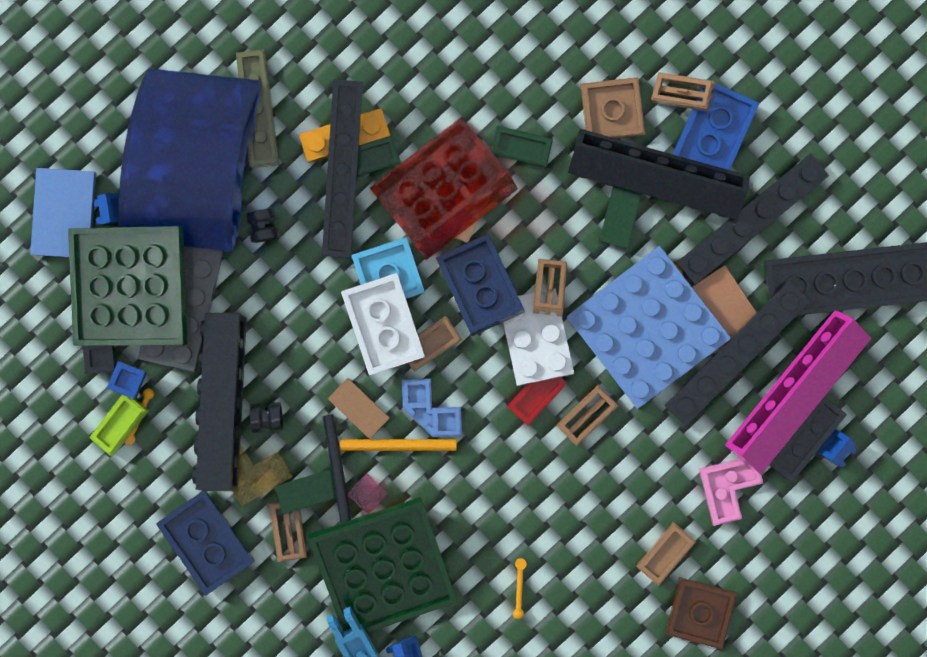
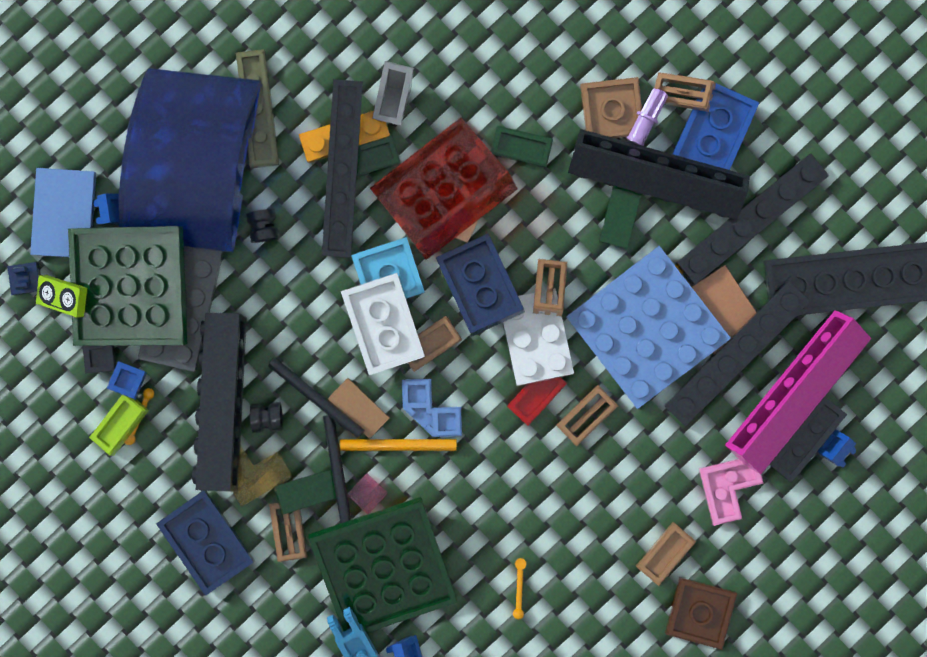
(23, 278): none -> dark blue tile
(61, 295): none -> lime tile
(316, 398): none -> black piece
(393, 93): none -> light grey slope
(647, 117): none -> lavender axle

